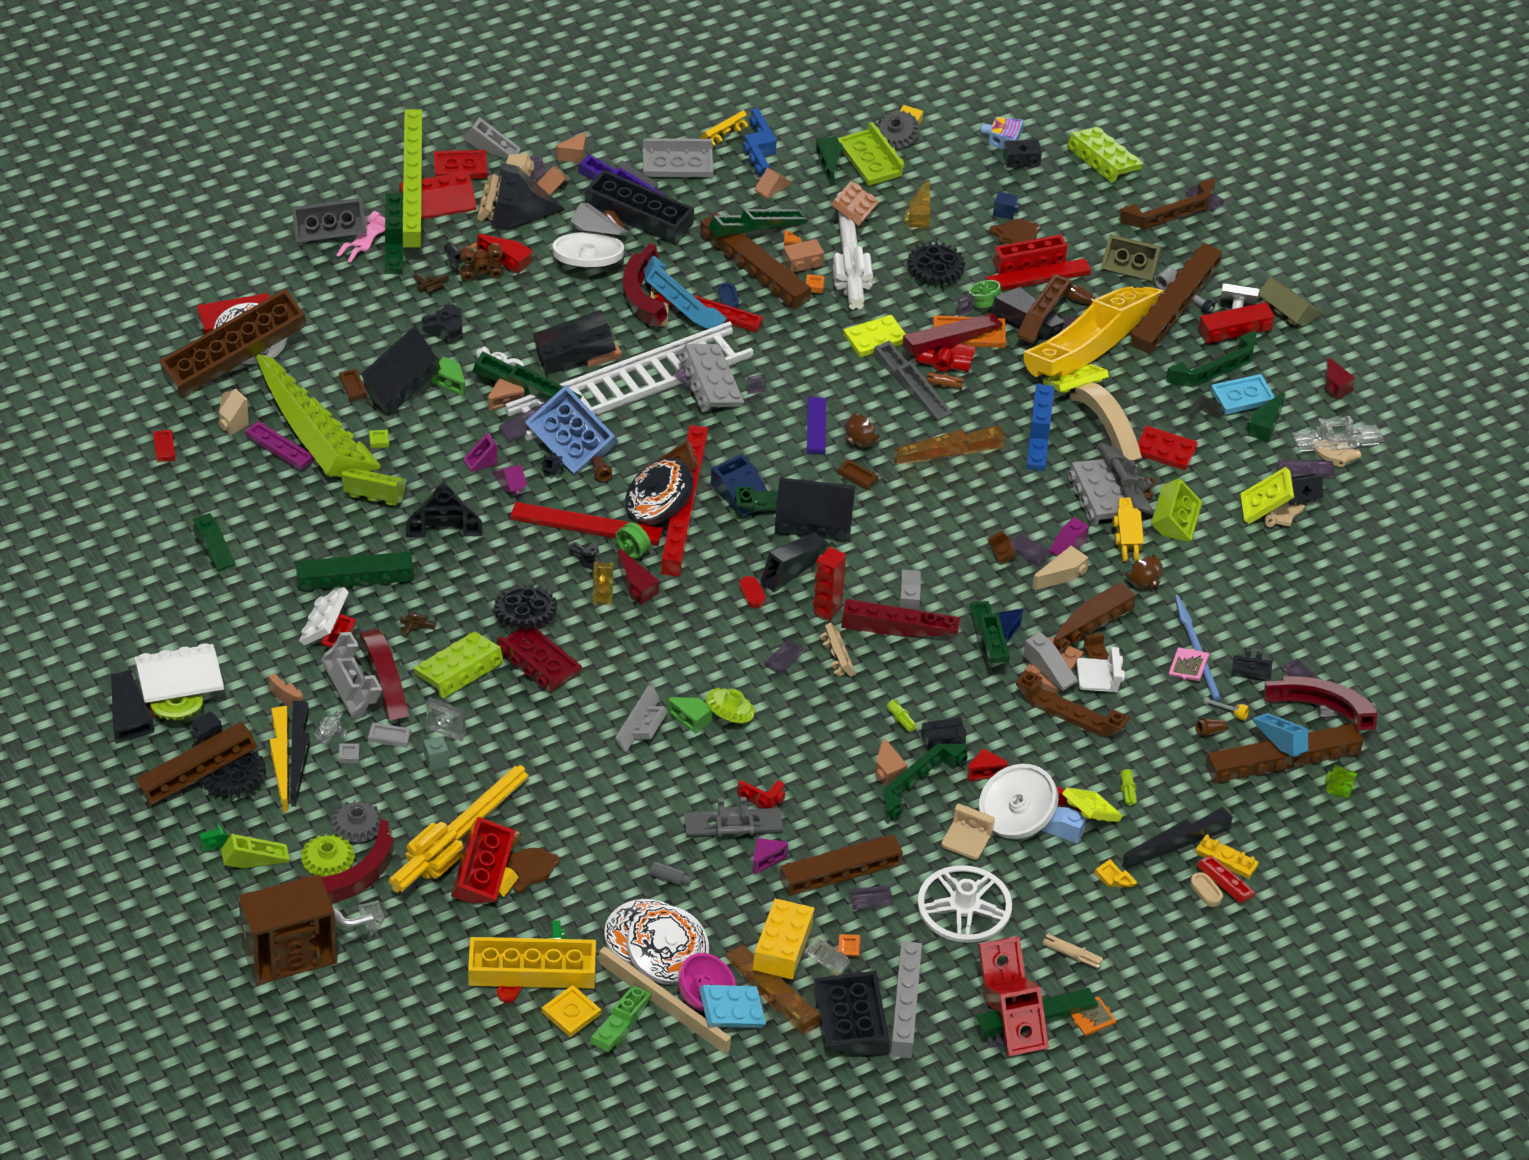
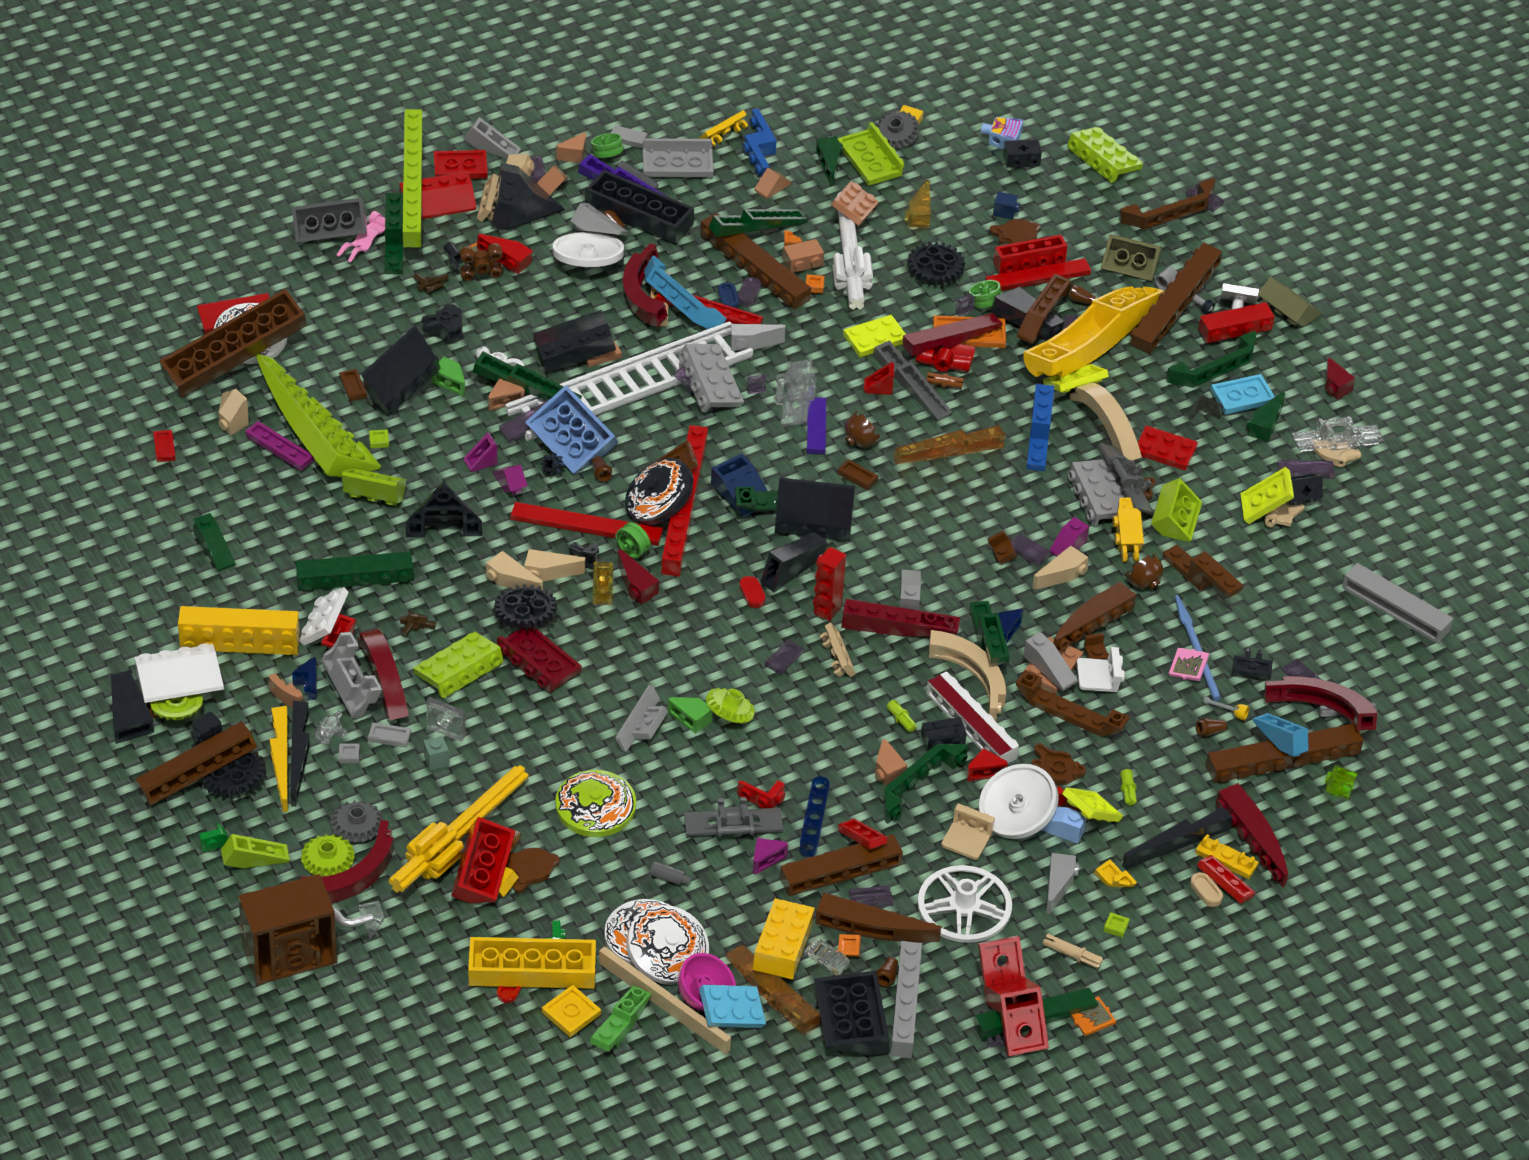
(240, 630): none -> yellow brick
(307, 676): none -> clear blue slope
(509, 573): none -> tan slope
(553, 565): none -> tan slope
(595, 803): none -> dish
(607, 145): none -> bright green wheel
(630, 136): none -> light grey tile
(749, 291): none -> clear purple tile
(755, 336): none -> light grey slope
(803, 387): none -> clear piece
(815, 824): none -> clear blue beam
(862, 833): none -> red tile
(873, 922): none -> reddish brown slope
(880, 381): none -> red slope
(887, 972): none -> reddish brown cone
(973, 658): none -> tan arch
(977, 722): none -> brick
(1058, 765): none -> reddish brown tile
(1061, 878): none -> light grey slope
(1116, 925): none -> lime tile
(1202, 571): none -> reddish brown bracket
(1254, 830): none -> dark red slope
(1397, 603): none -> light grey brick

